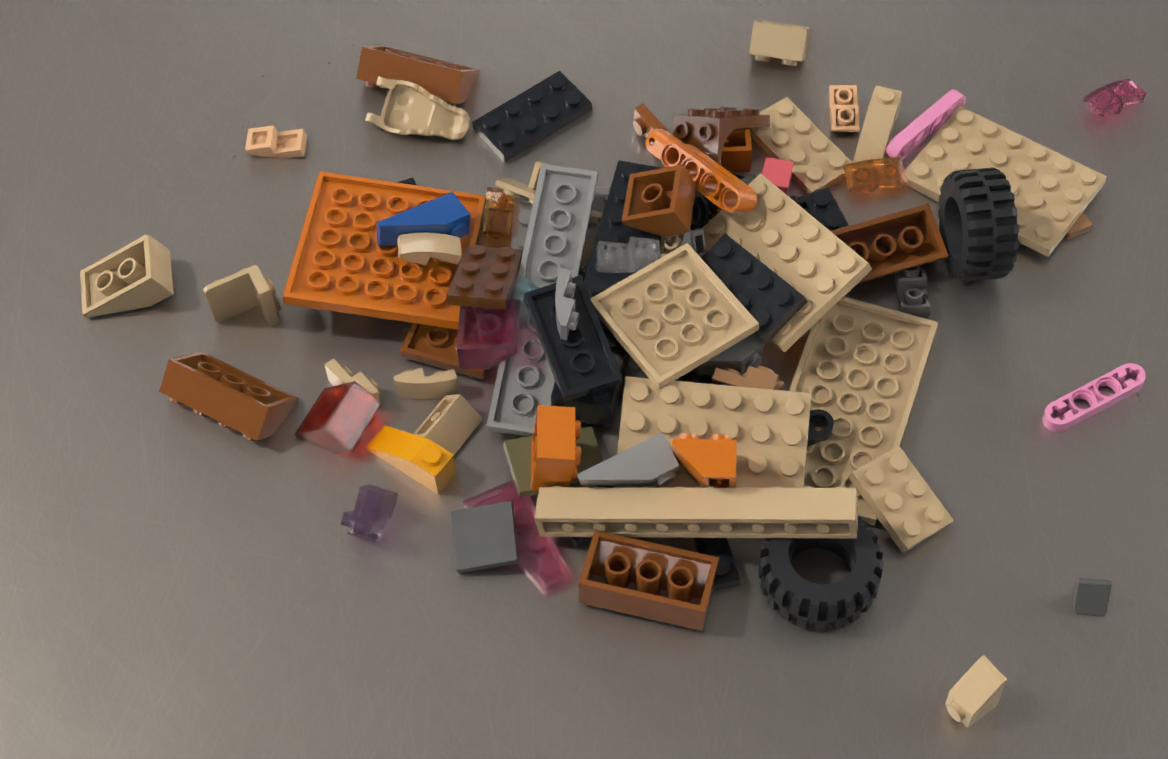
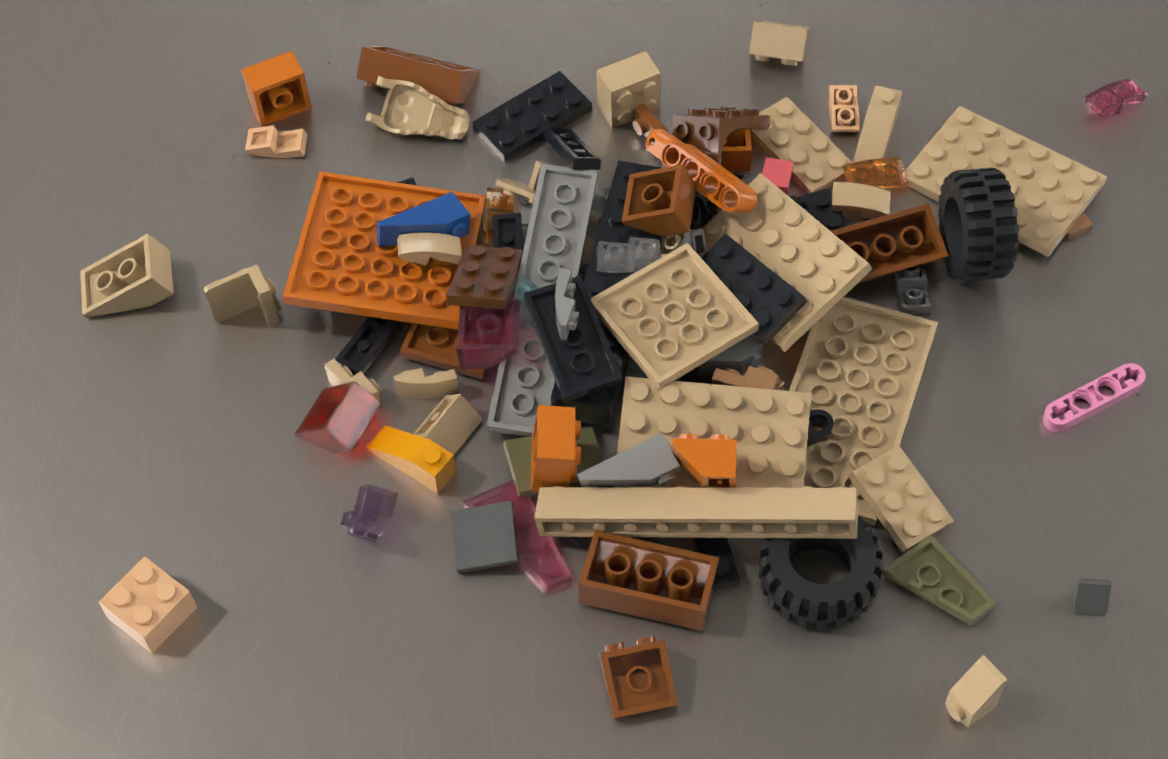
(148, 604): none -> light nougat brick
(226, 395): dark orange slope -> none
(276, 88): none -> orange brick
(368, 343): none -> black plate
(508, 231): none -> black plate
(572, 149): none -> black tile
(626, 86): none -> tan brick
(638, 677): none -> dark orange plate
(862, 198): none -> tan slope
(925, 125): bright pink beam -> none
(941, 581): none -> olive wing

